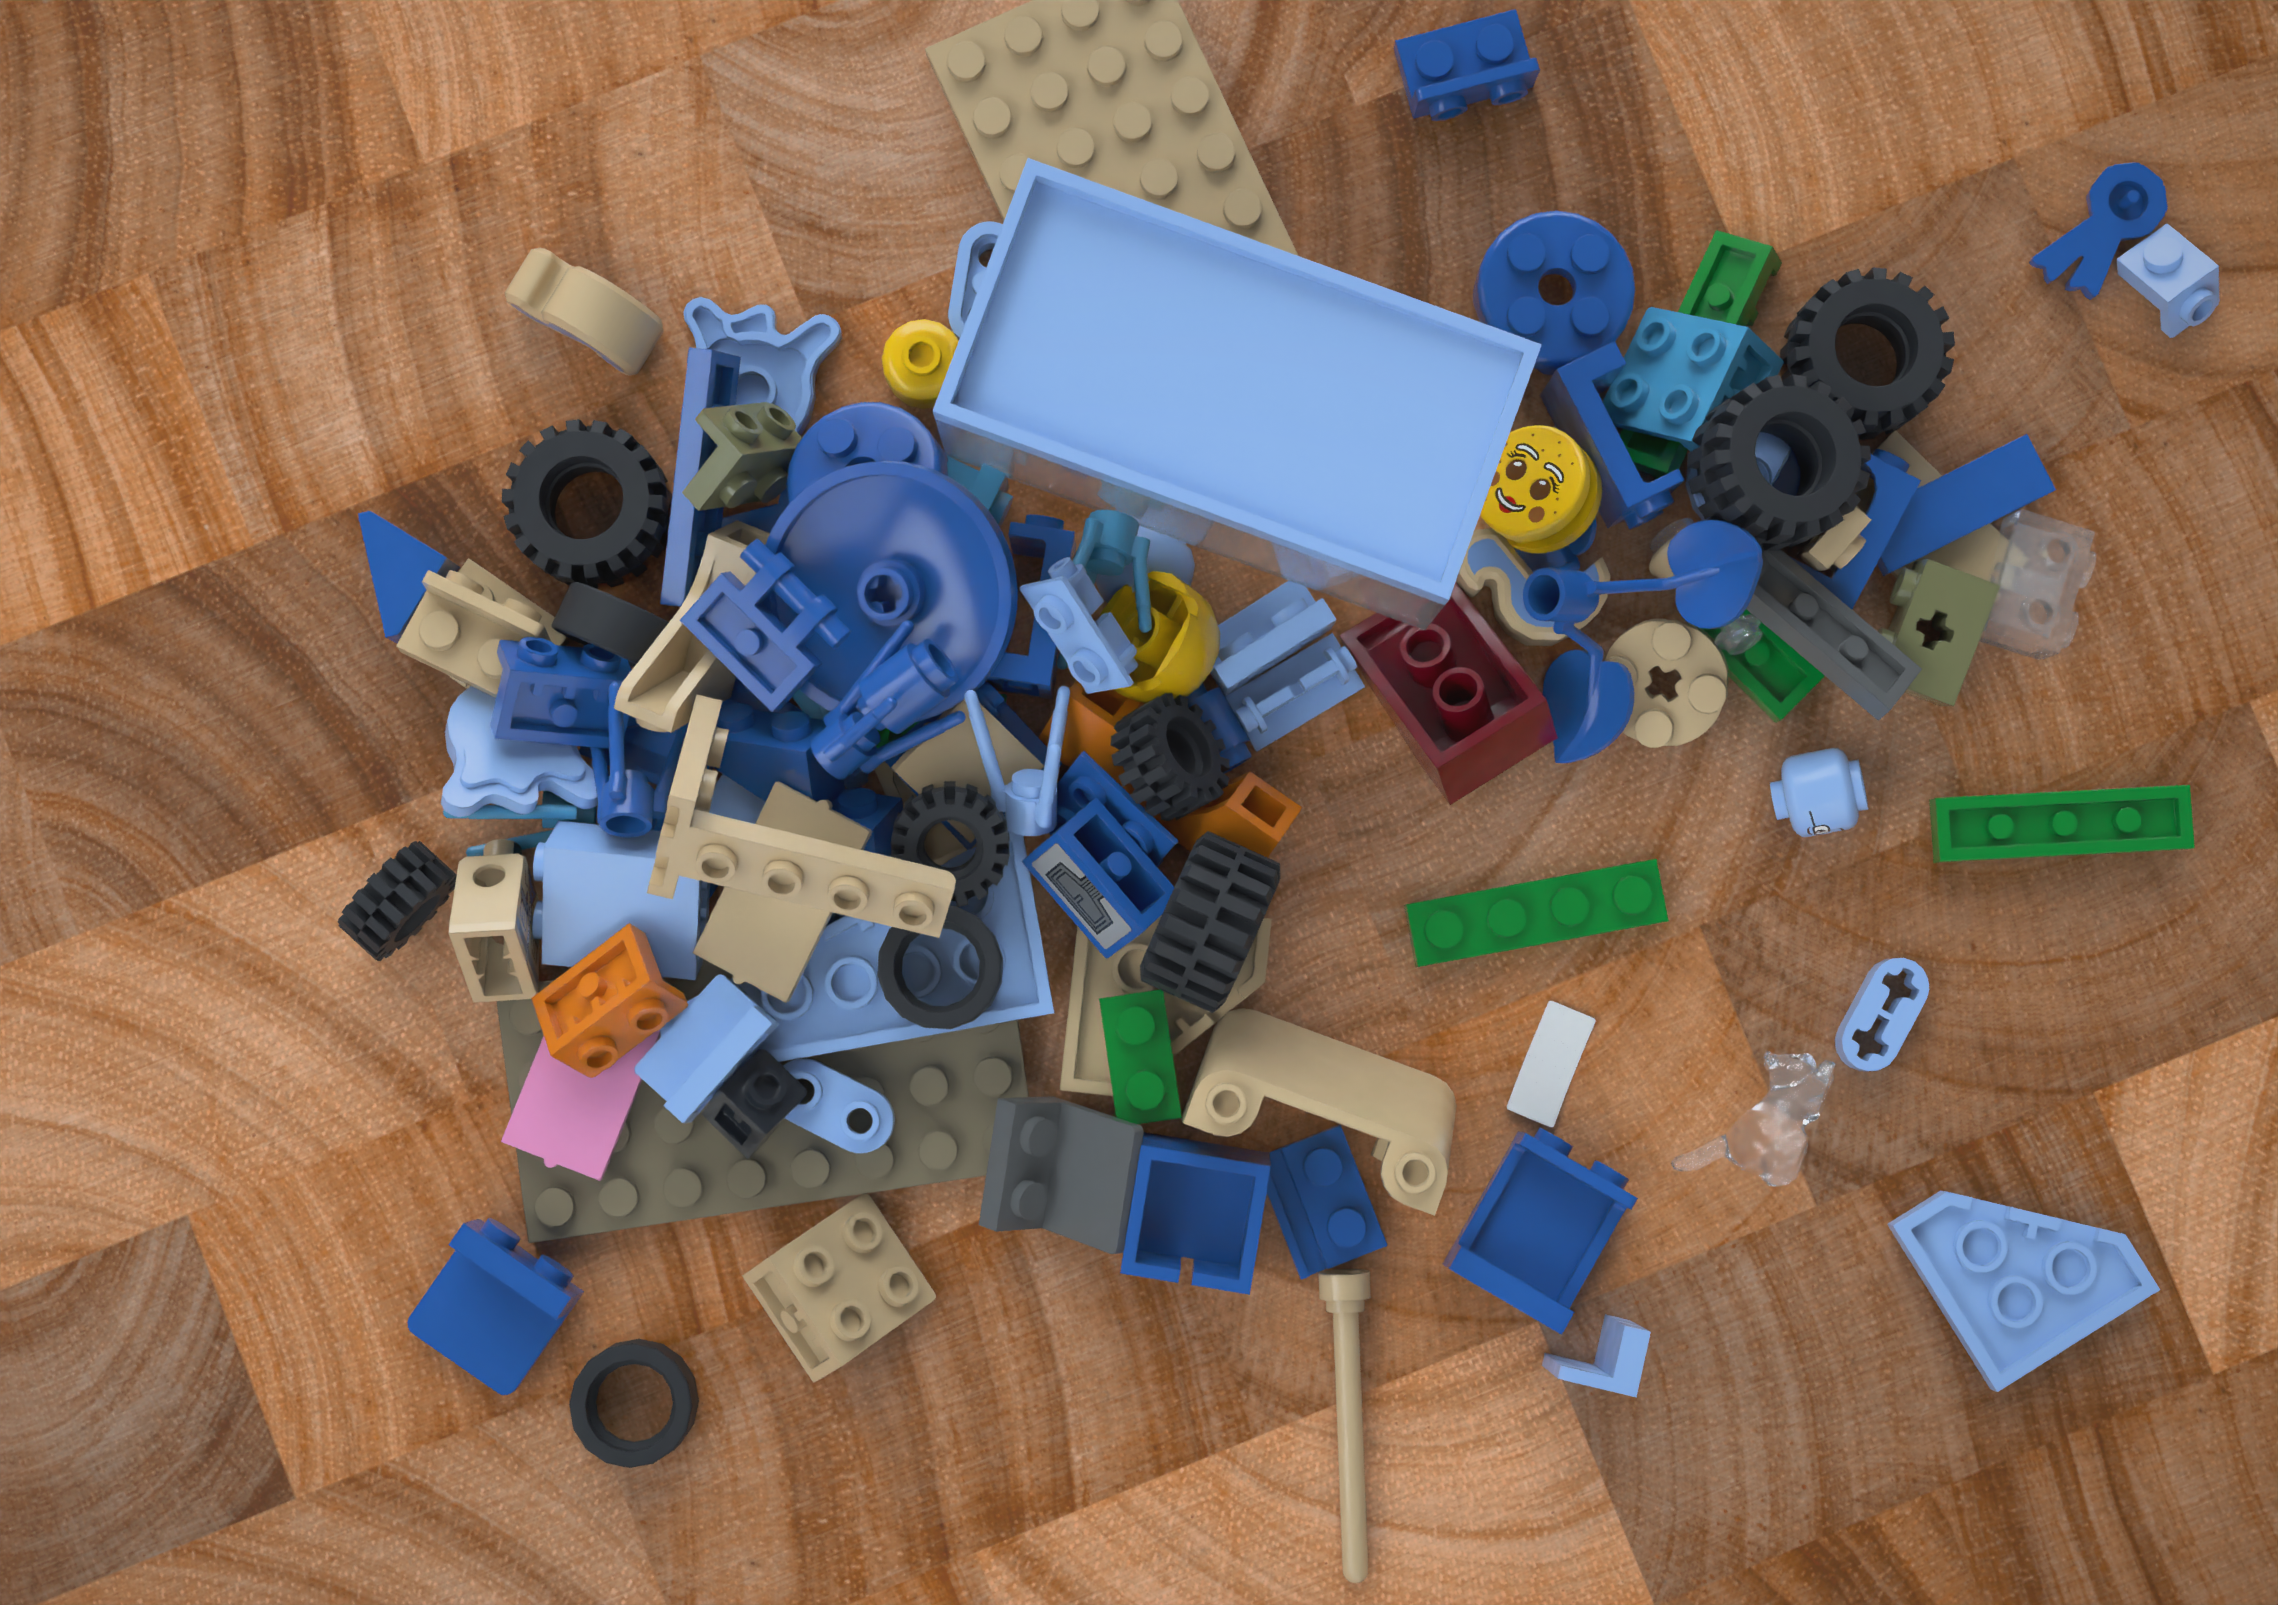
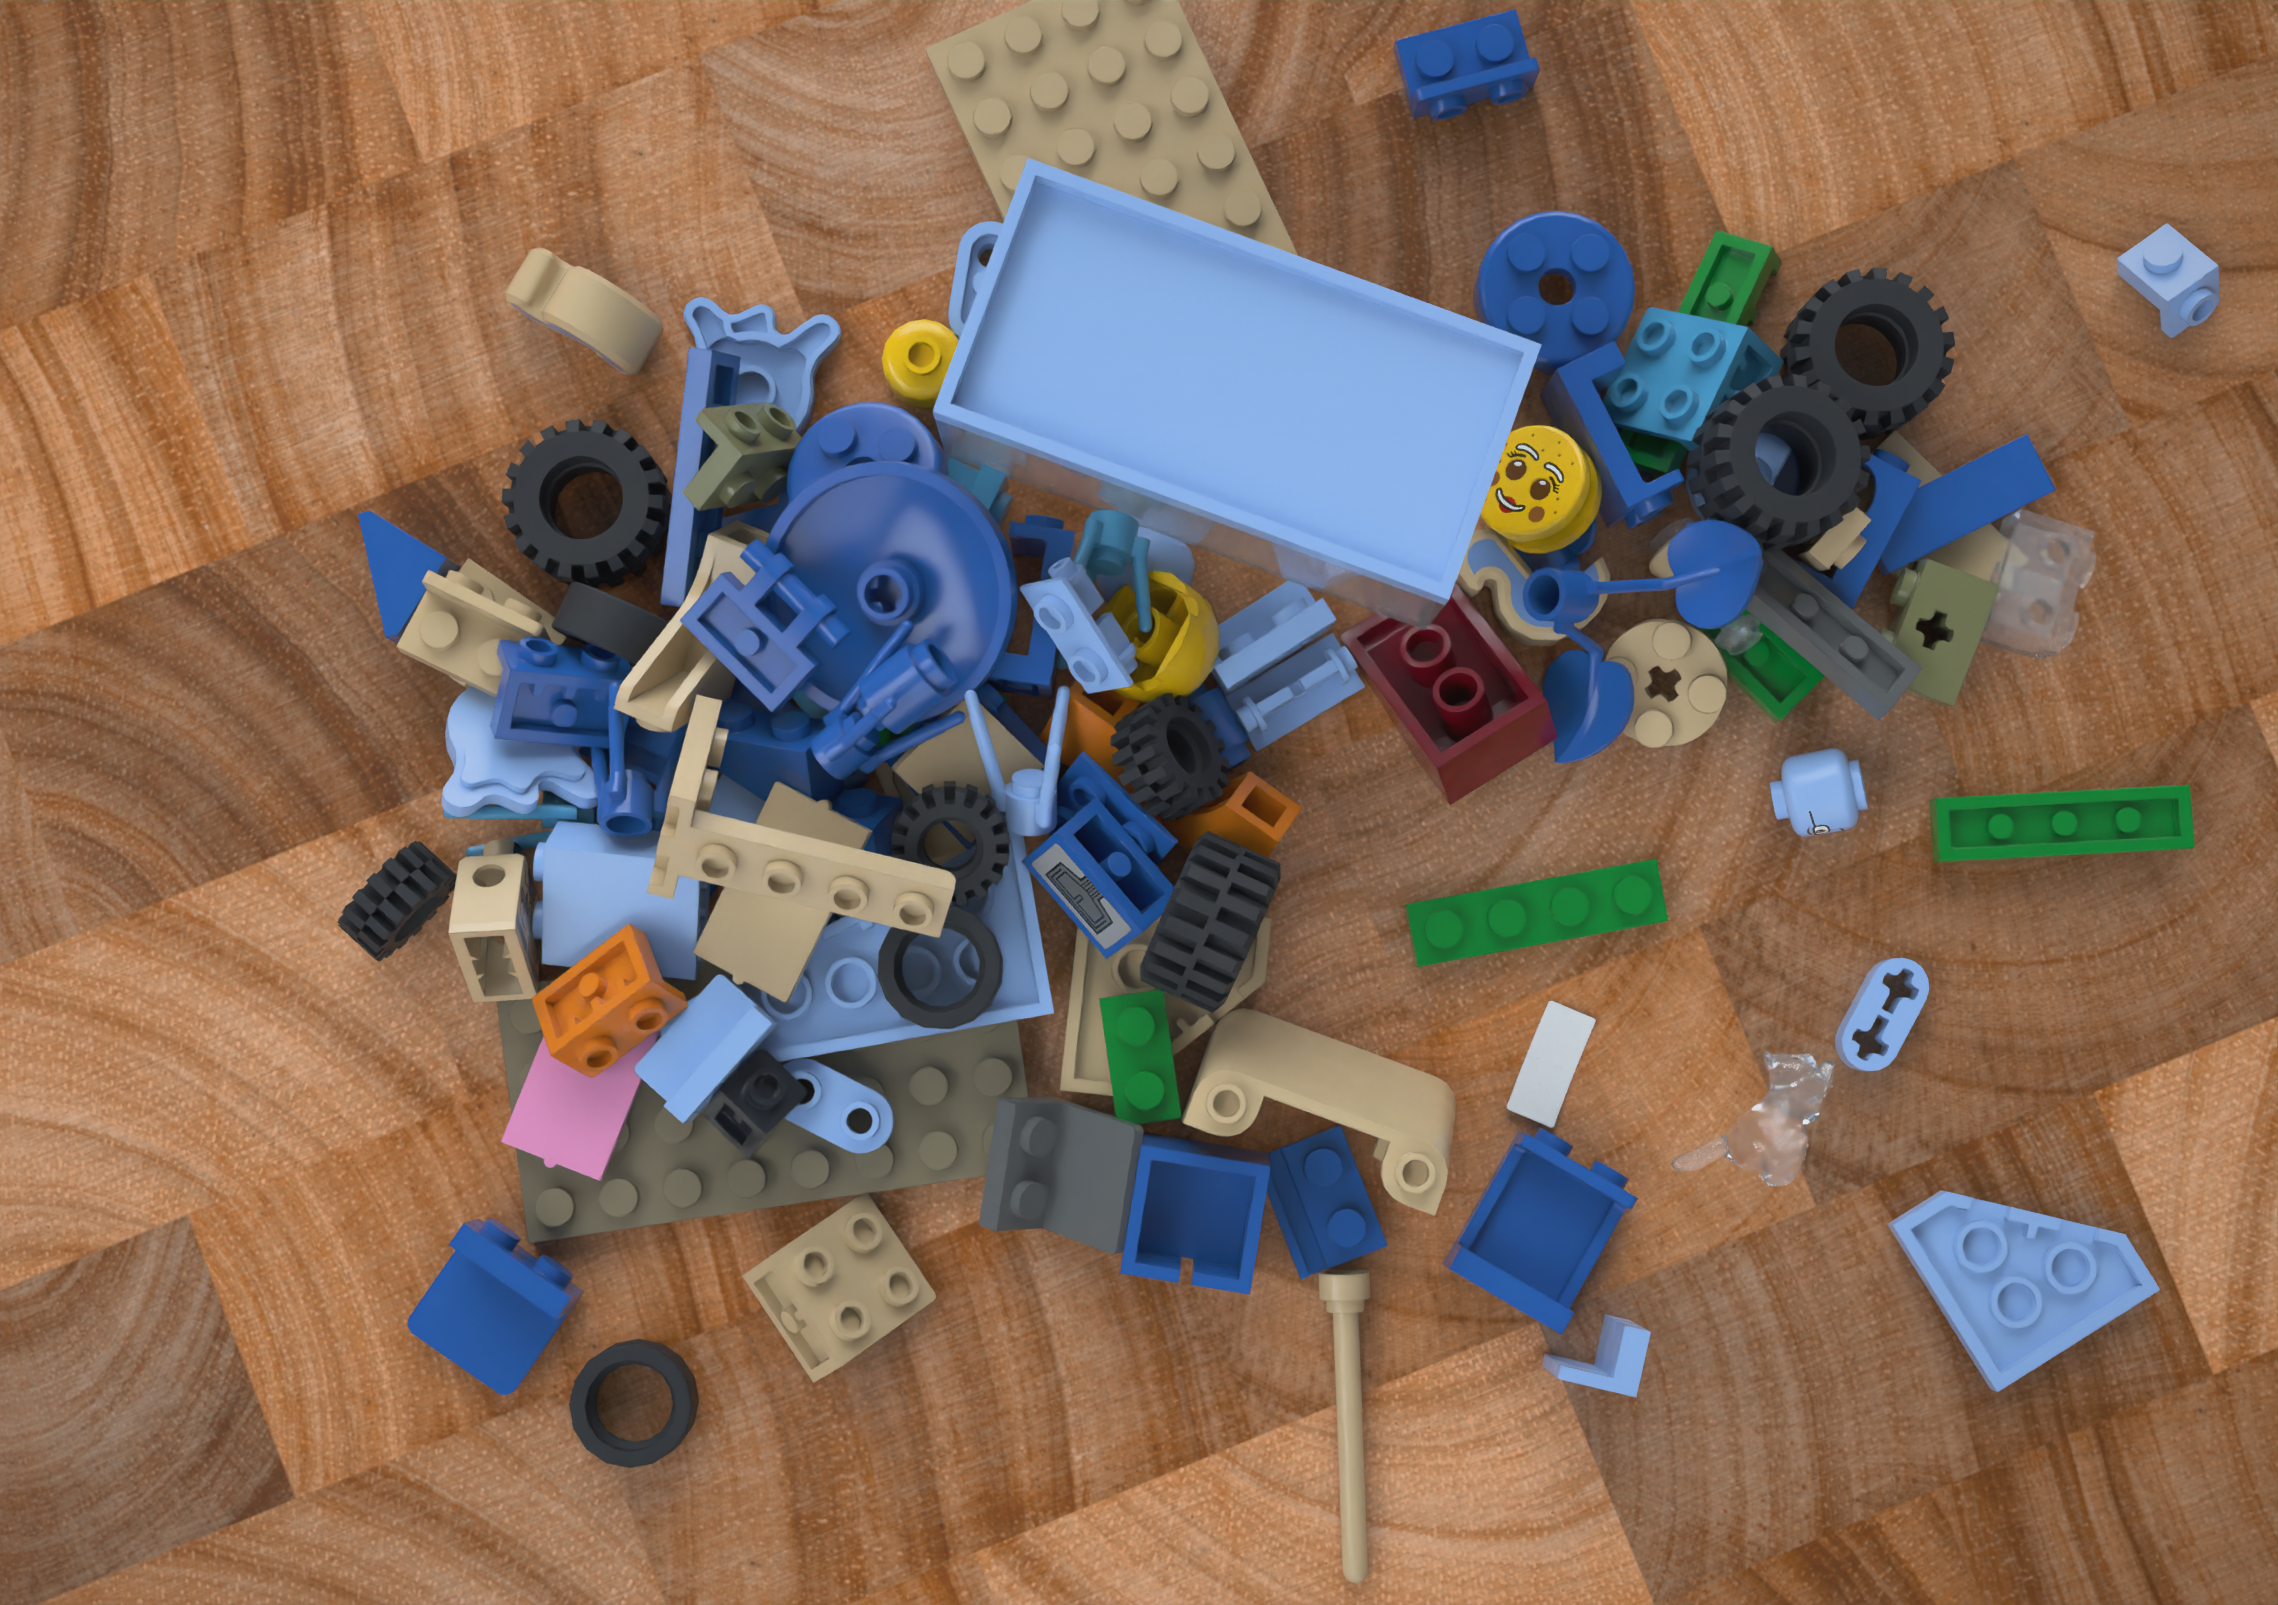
(2122, 206): blue piece -> none

